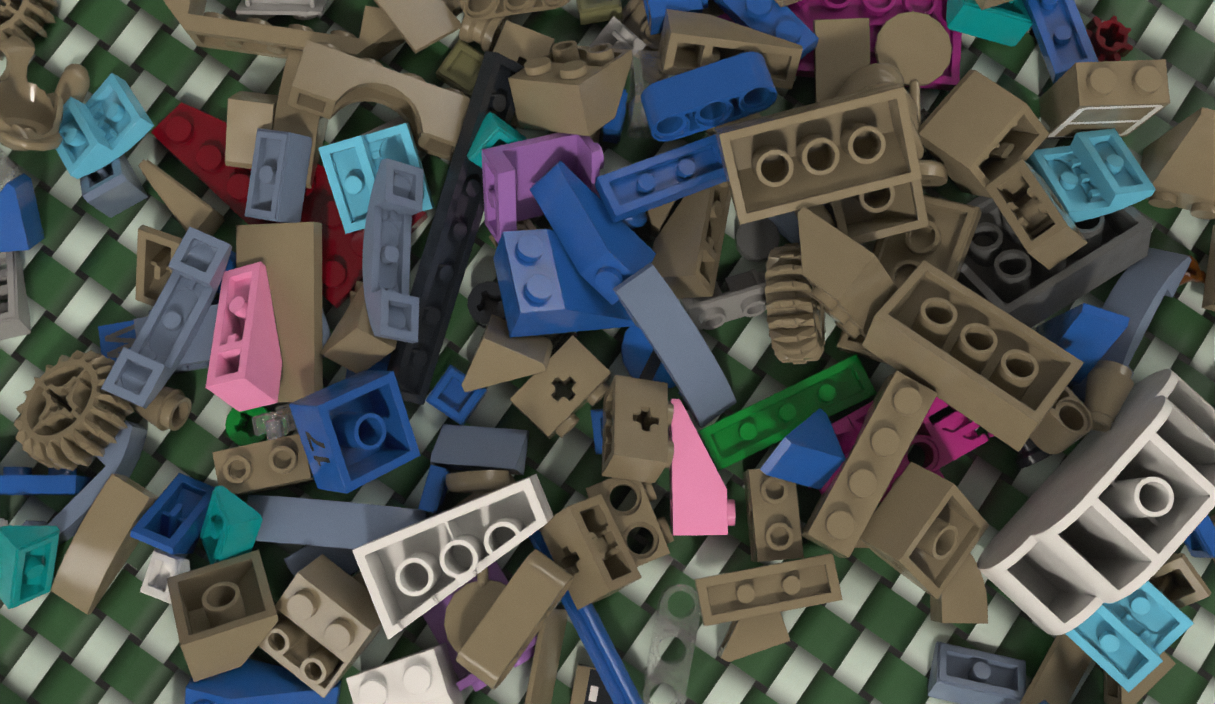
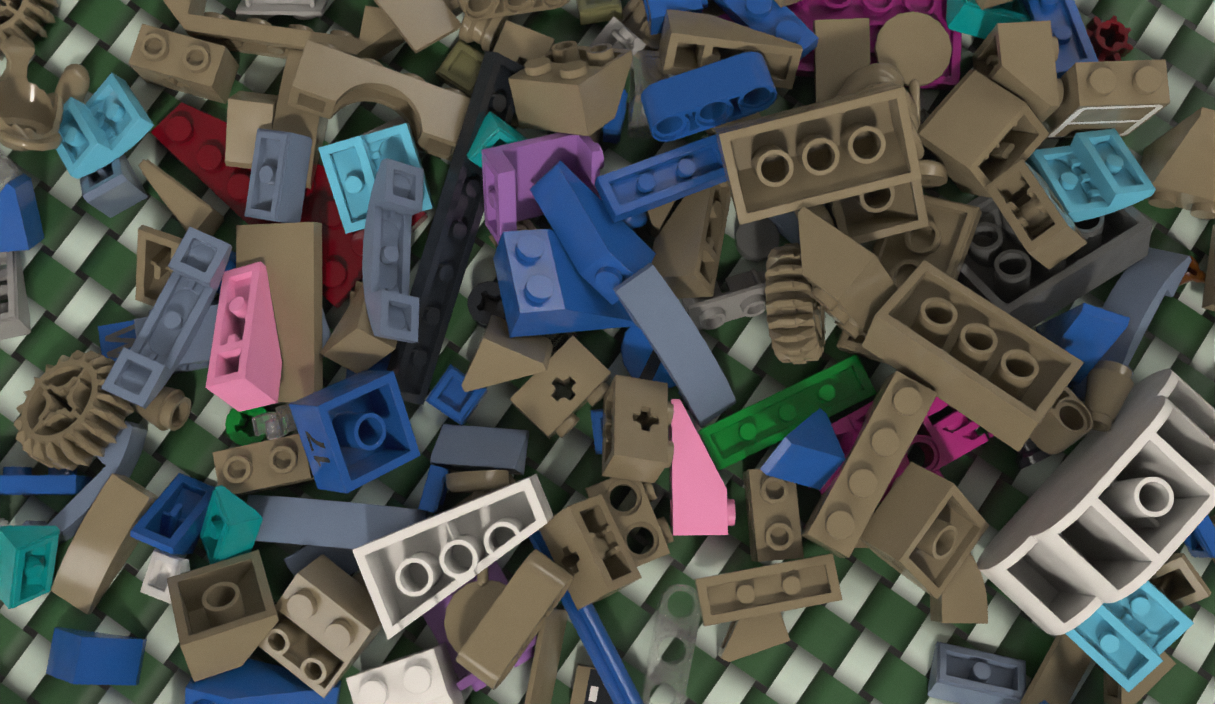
(95, 657): none -> blue slope
(184, 63): none -> dark tan brick
(1023, 62): none -> dark tan slope

